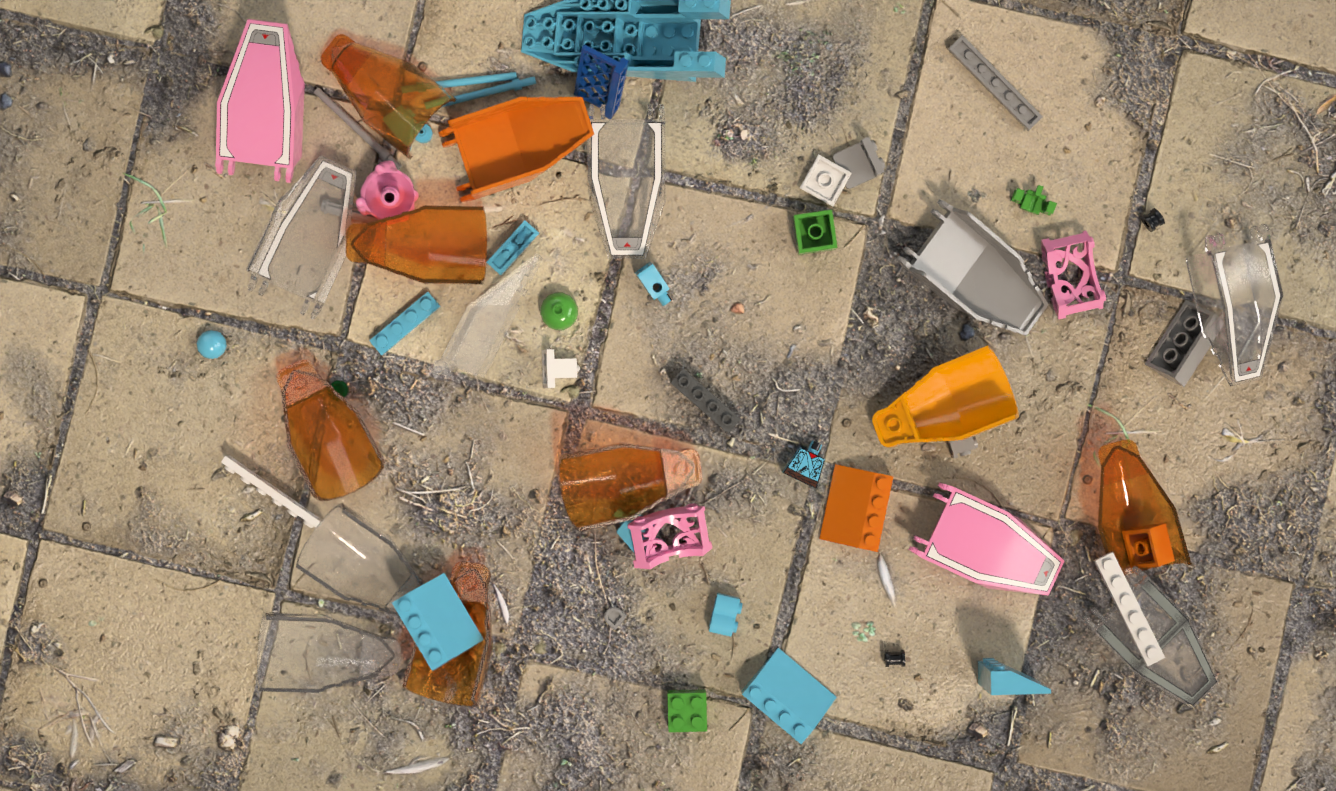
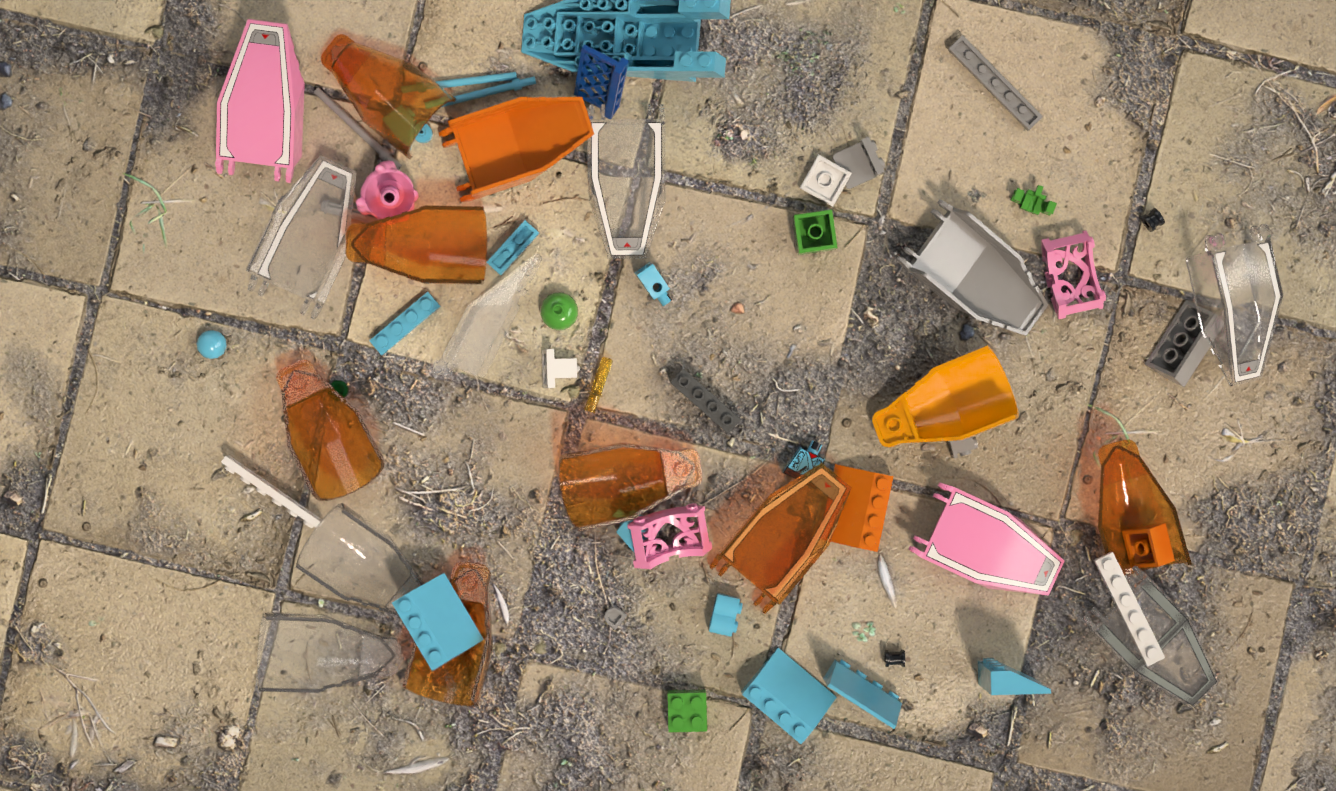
(598, 384): none -> clear yellow axle
(786, 534): none -> clear orange windscreen
(863, 693): none -> medium azure slope

